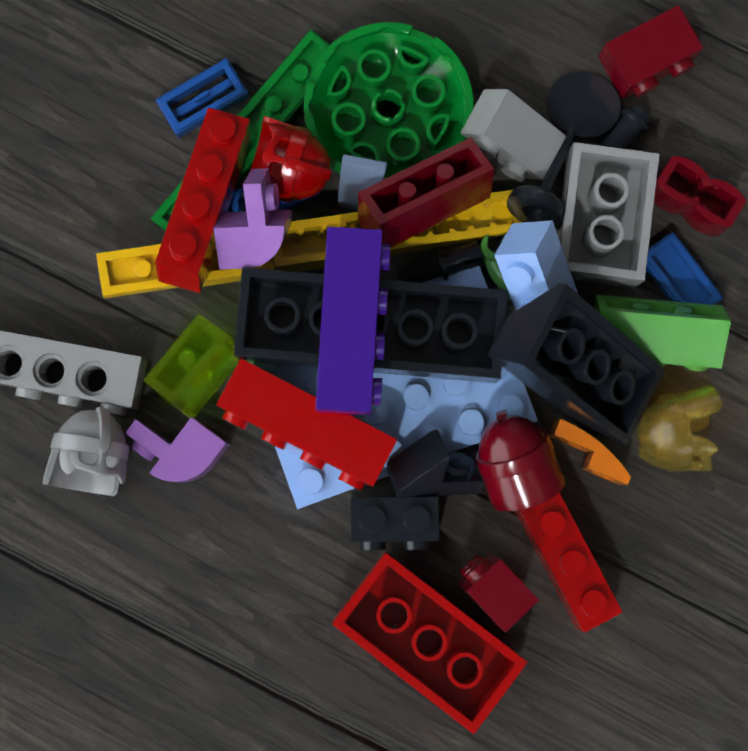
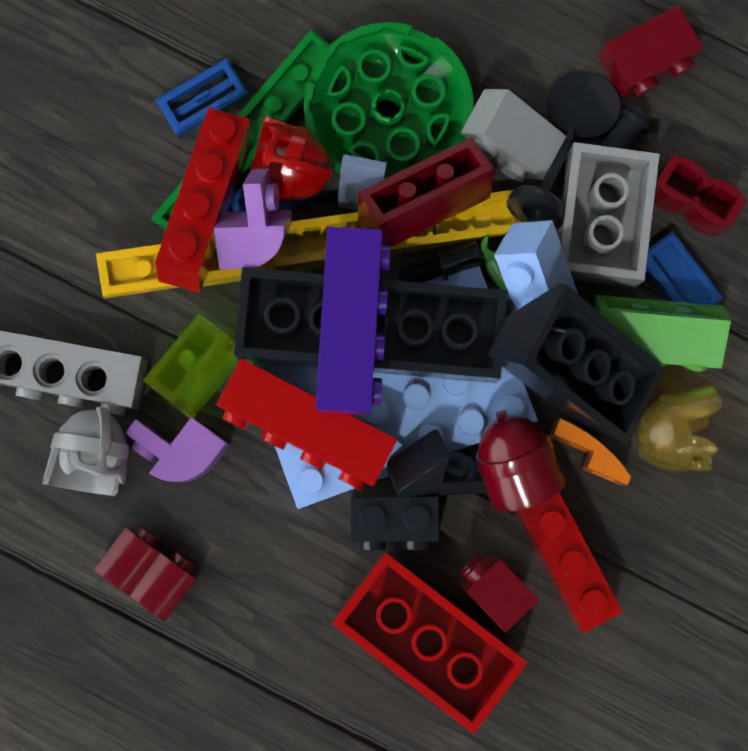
(147, 572): none -> dark red brick

